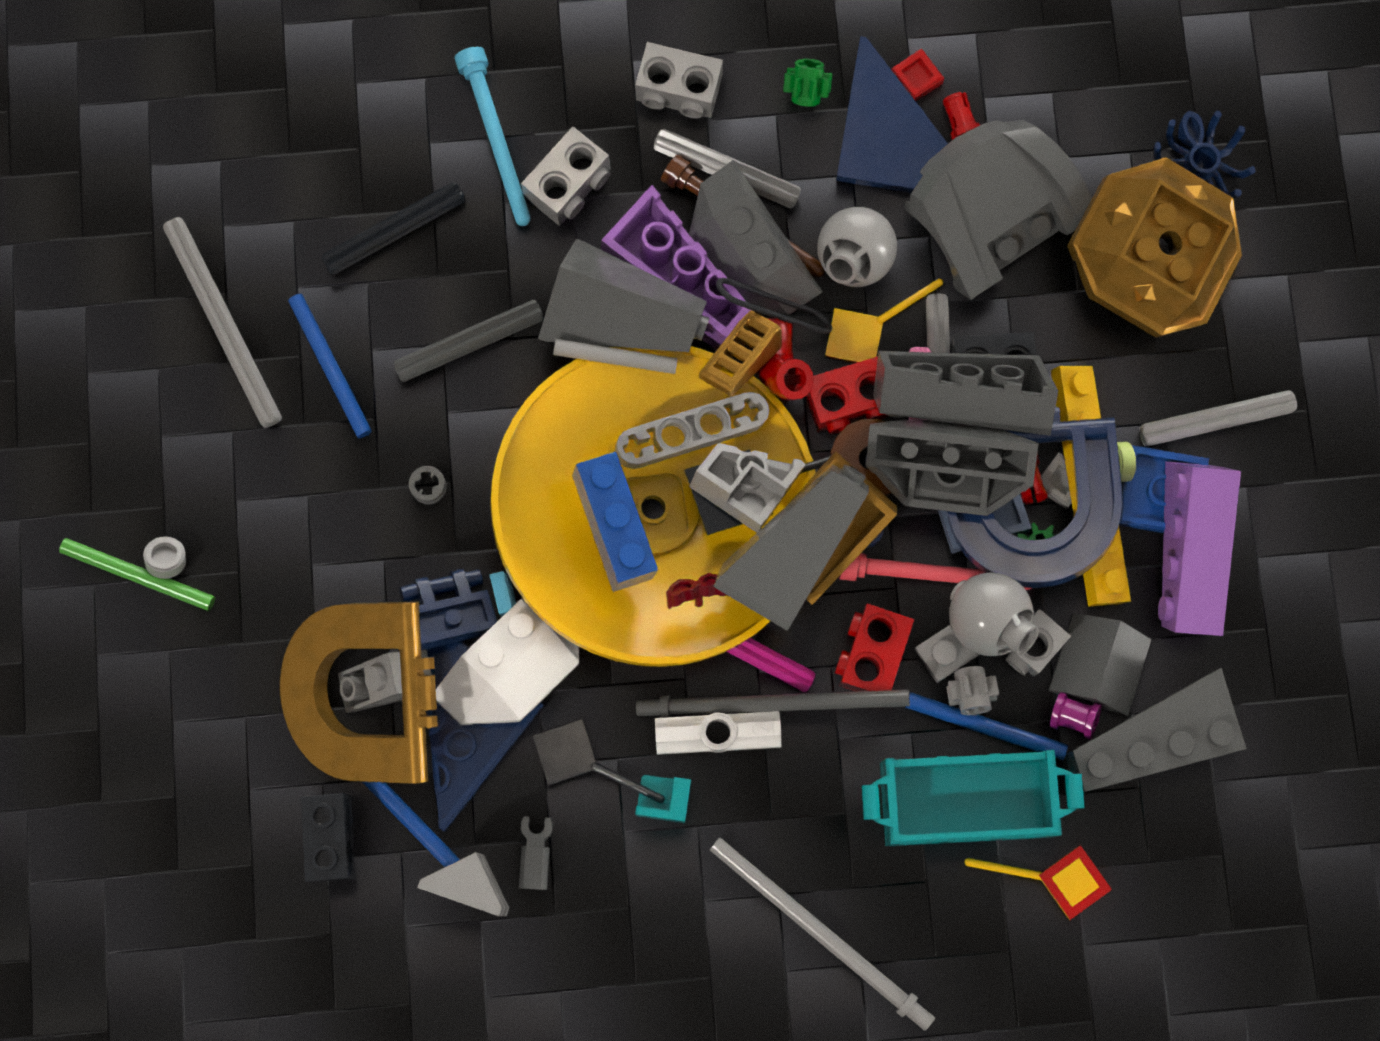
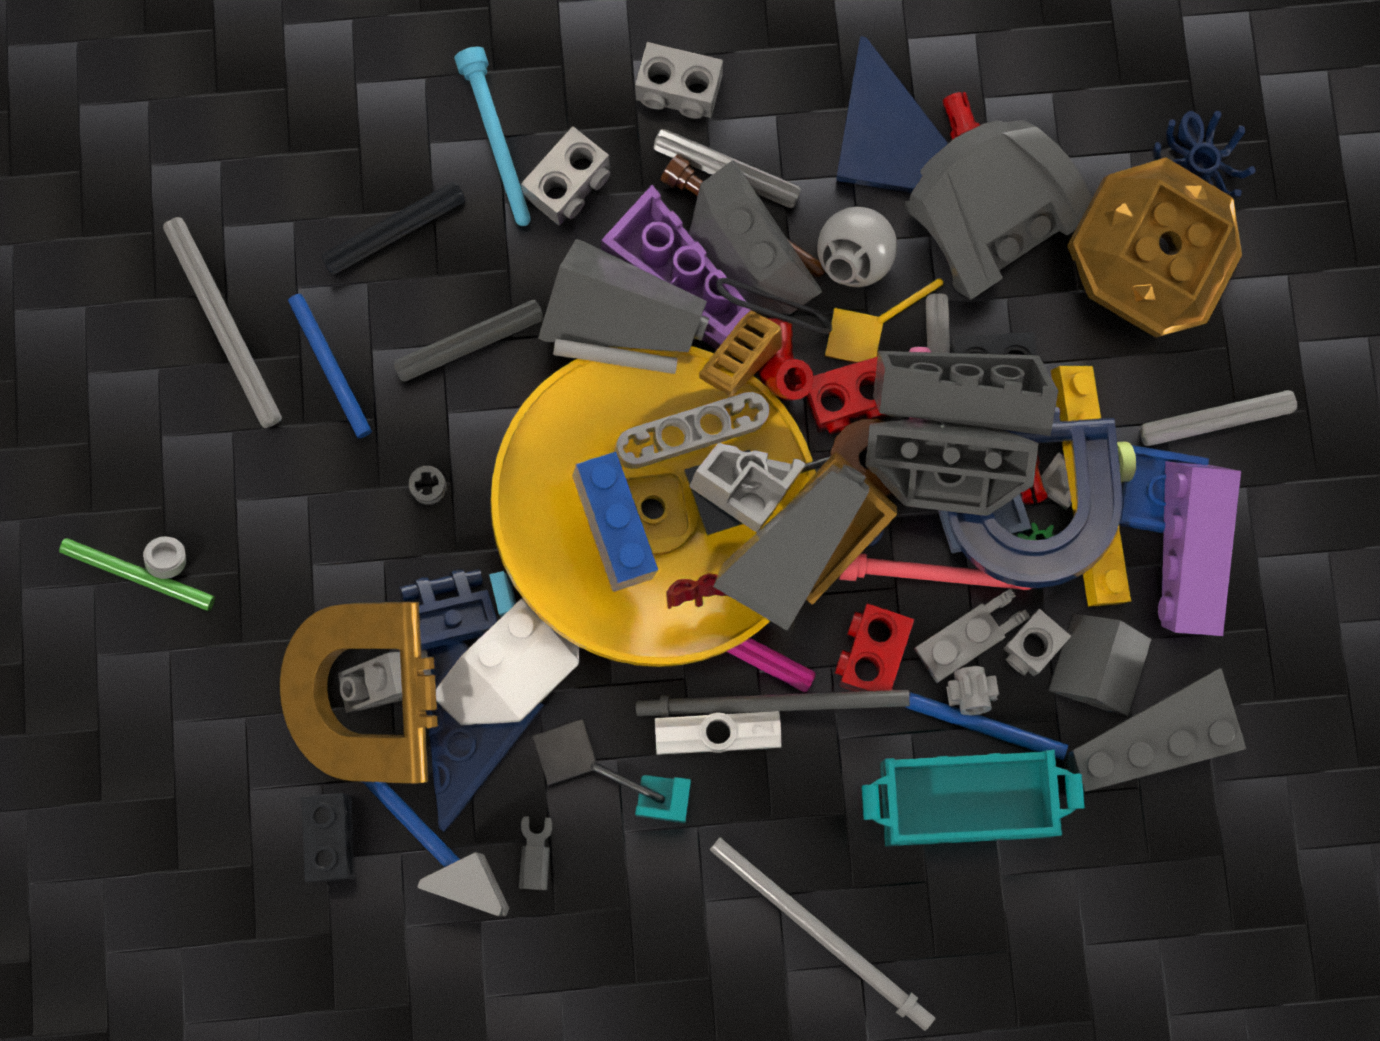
(807, 82): green gear -> none
(918, 74): red tile -> none
(992, 615): light grey brick -> none
(1071, 880): piece -> none
(1075, 715): magenta bush -> none

